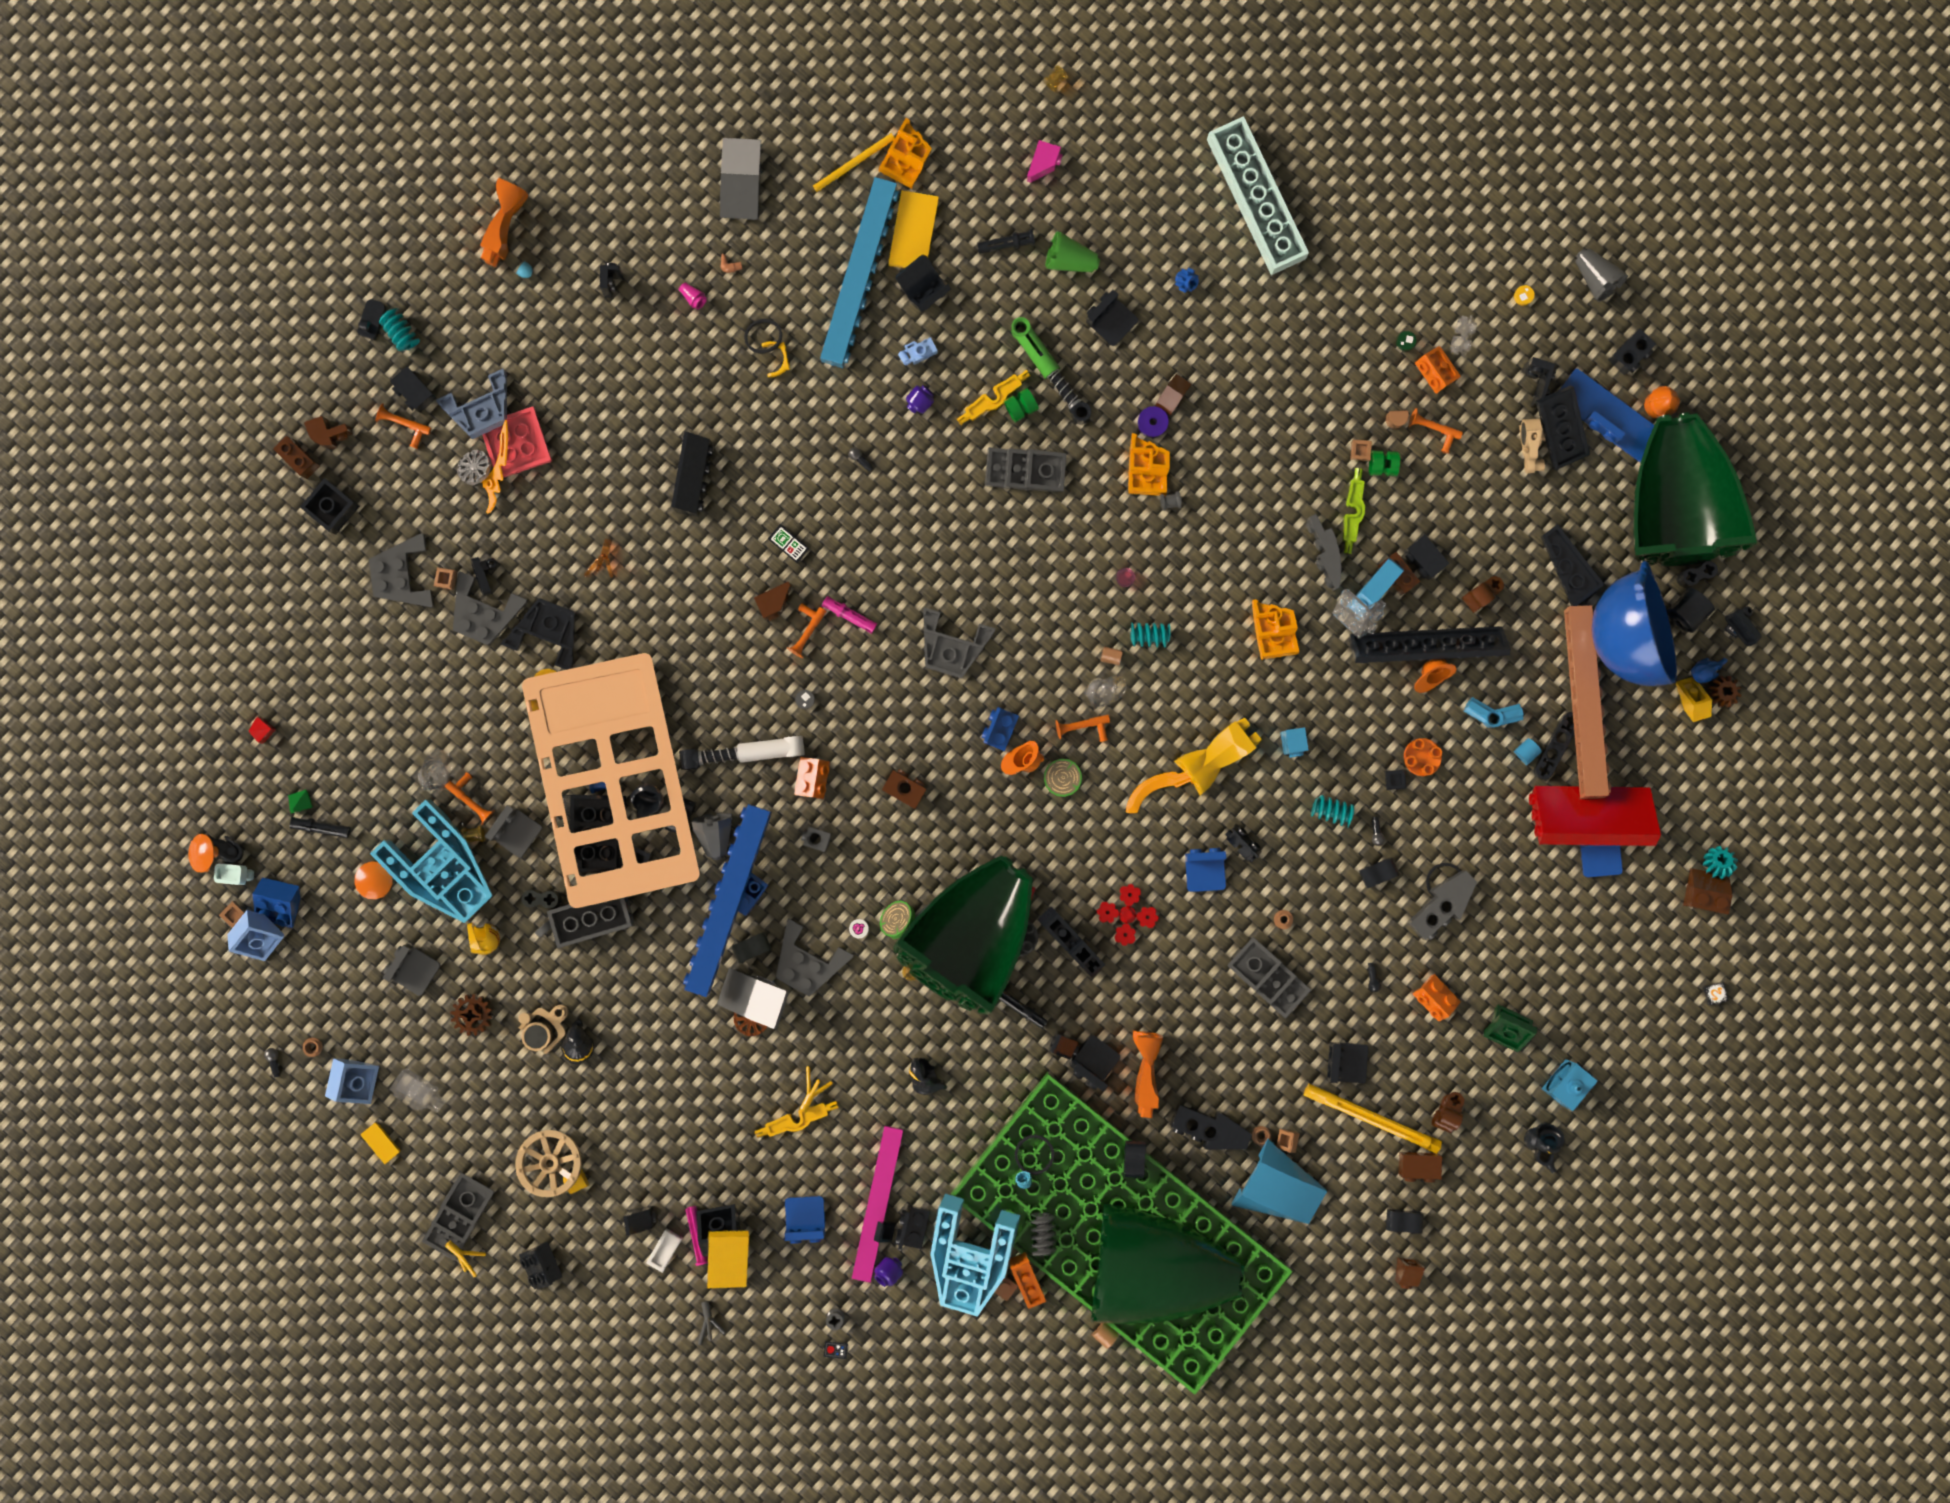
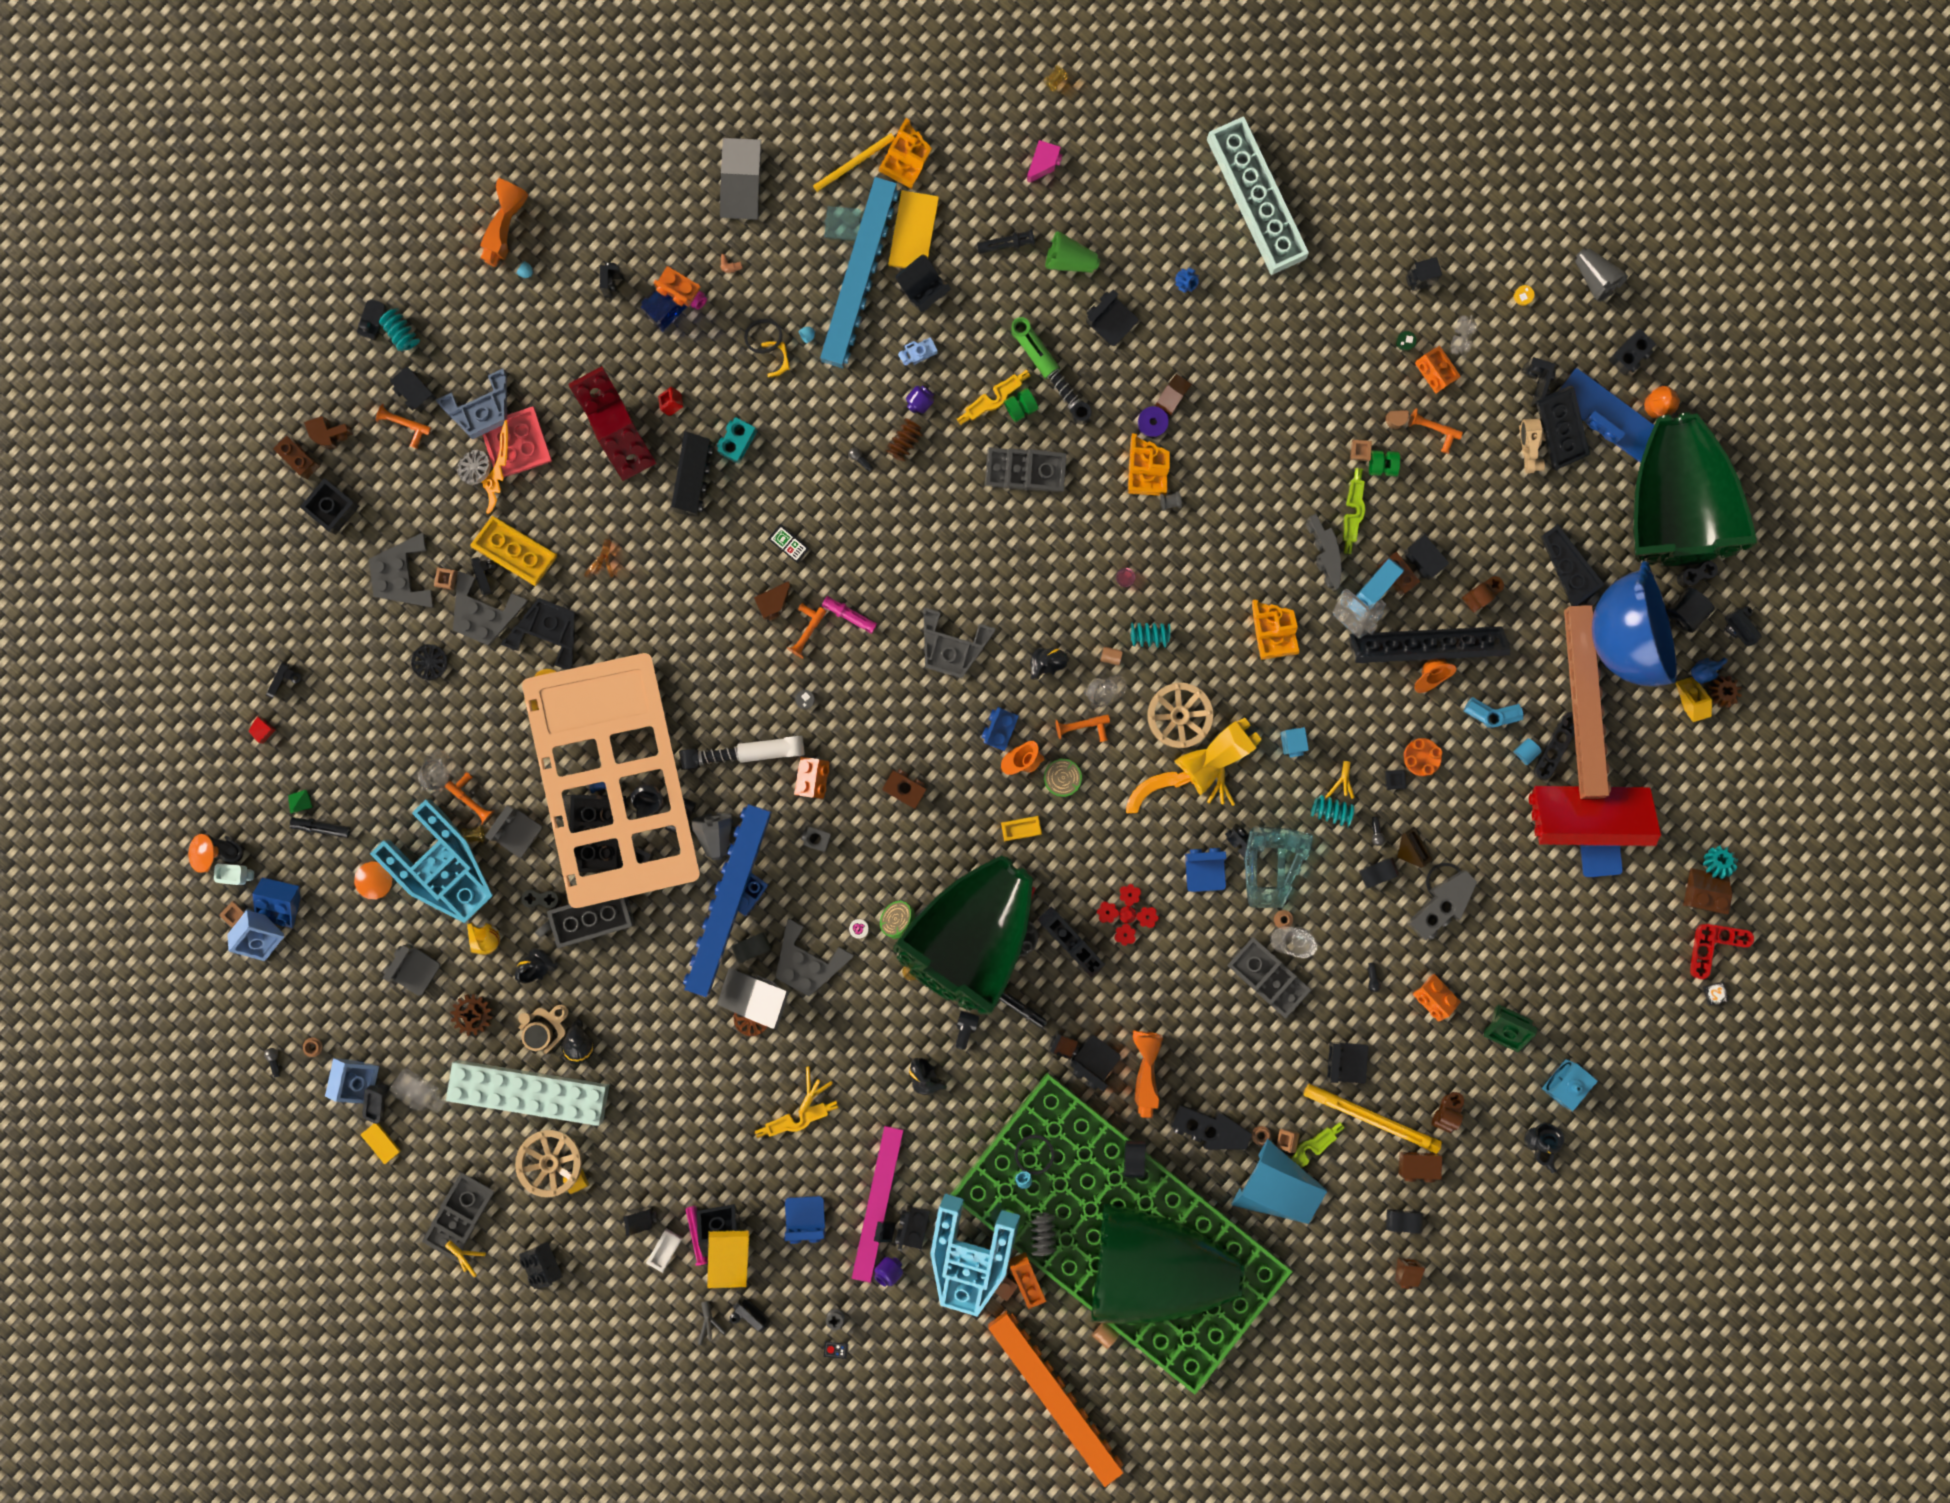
(283, 672): none -> black piece
(374, 1102): none -> black piece
(429, 662): none -> black wheel
(513, 550): none -> yellow tile
(527, 1092): none -> light aqua brick
(534, 966): none -> black hair
(612, 423): none -> dark red bracket
(661, 310): none -> clear blue container
(670, 401): none -> red slope
(677, 286): none -> orange bracket
(742, 442): none -> teal brick
(747, 1310): none -> black piece
(807, 334): none -> medium azure hinge
(842, 223): none -> clear light blue piece
(904, 440): none -> reddish brown piece
(967, 1024): none -> black axle
(1021, 828): none -> yellow tile
(1047, 661): none -> black hair
(1055, 1398): none -> orange brick
(1158, 697): none -> tan wheel
(1221, 784): none -> yellow plant
(1279, 838): none -> clear light blue windscreen
(1294, 941): none -> clear piece
(1316, 1144): none -> lime piece
(1344, 778): none -> yellow plant
(1413, 849): none -> dark brown slope
(1424, 274): none -> black brick
(1714, 937): none -> red beam

